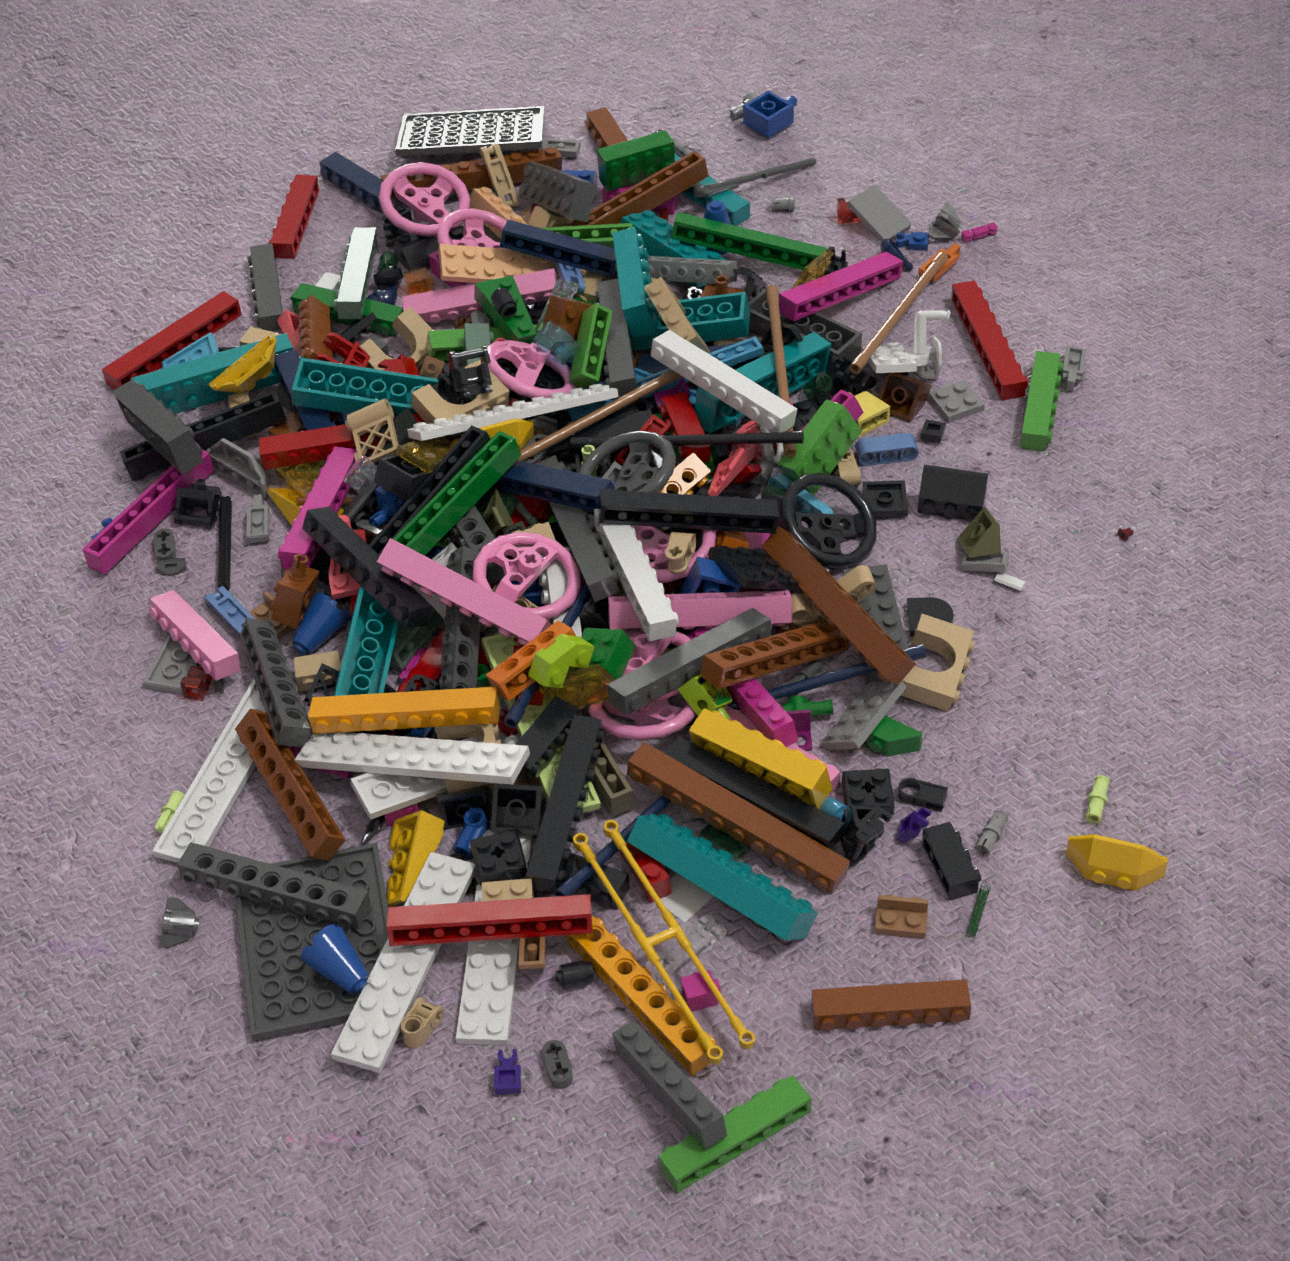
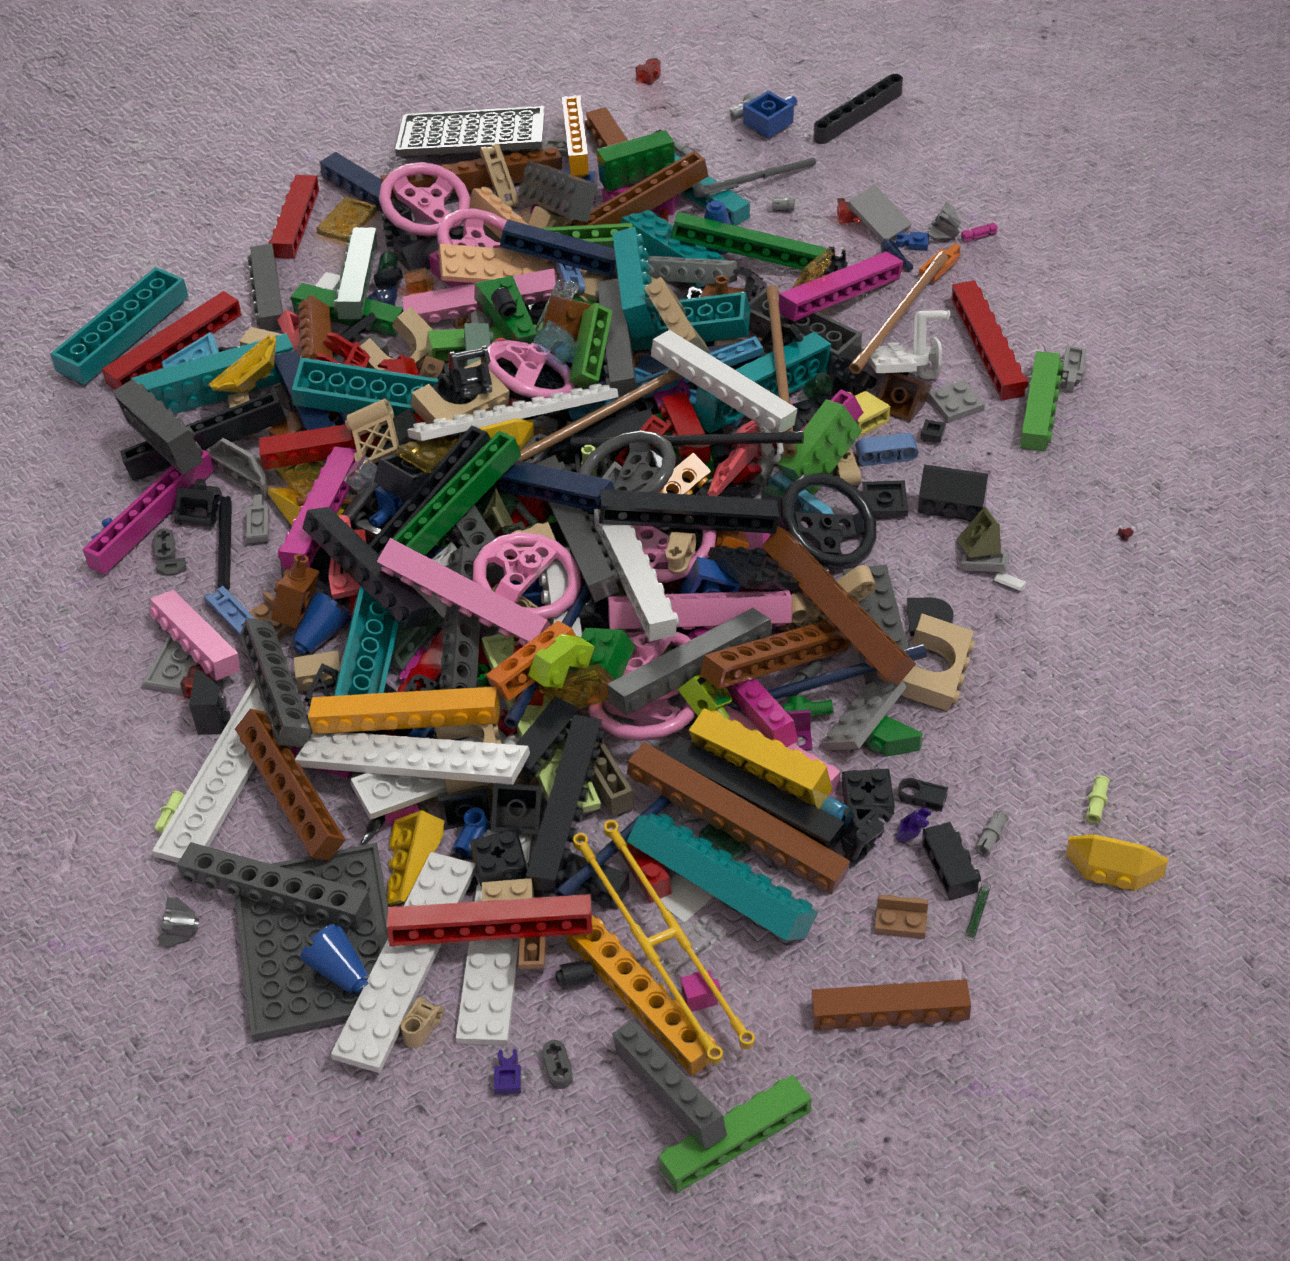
(119, 325): none -> teal brick
(208, 705): none -> black slope
(344, 217): none -> clear yellow plate
(575, 136): none -> light orange brick
(649, 71): none -> clear red leg
(858, 108): none -> black beam

